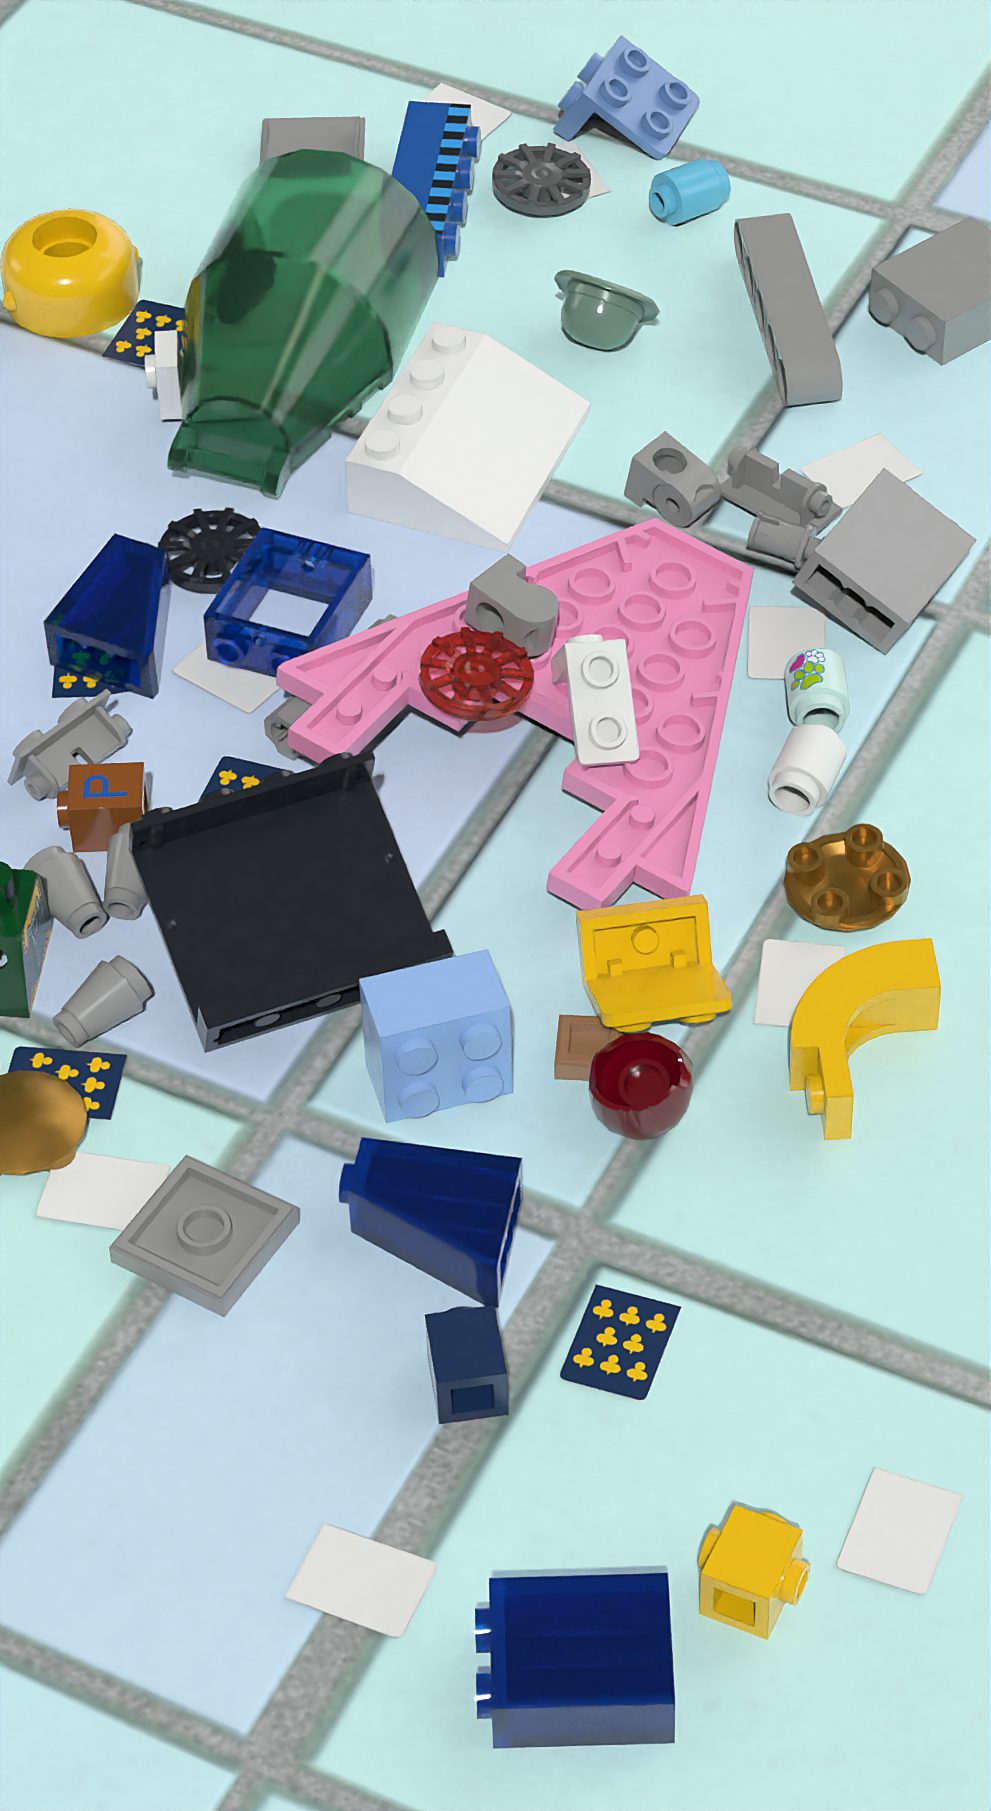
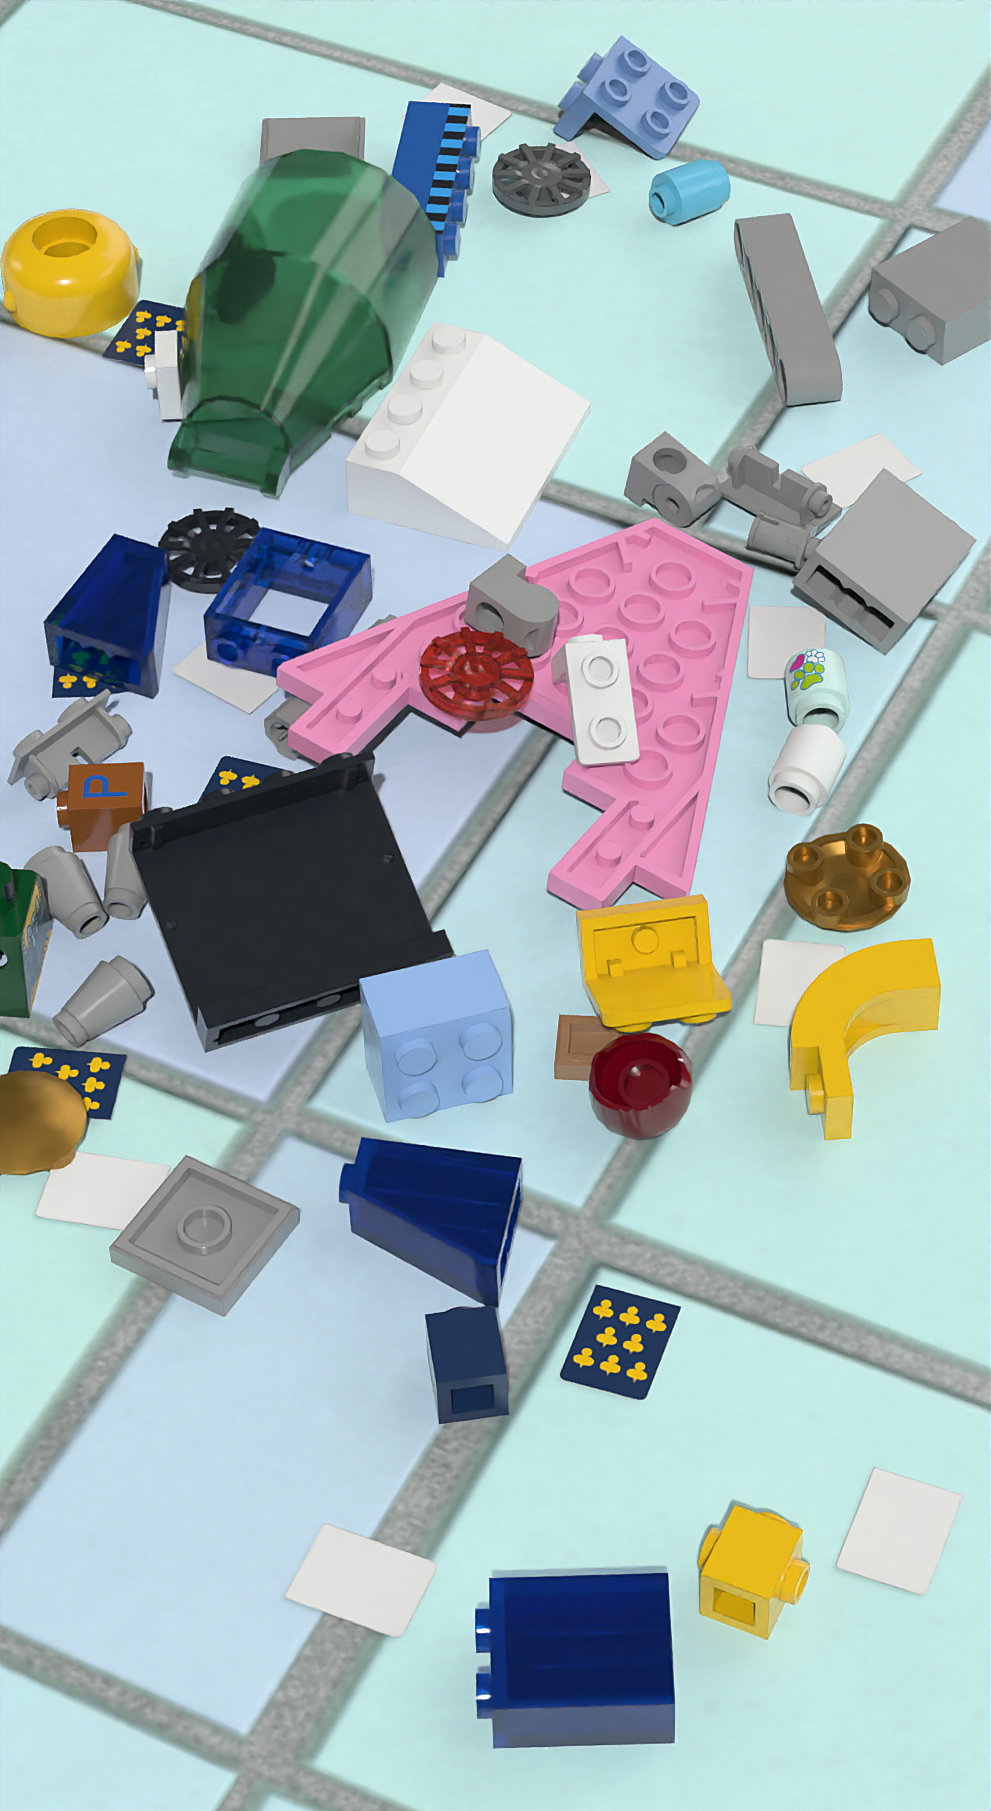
(601, 311): sand green hat -> none

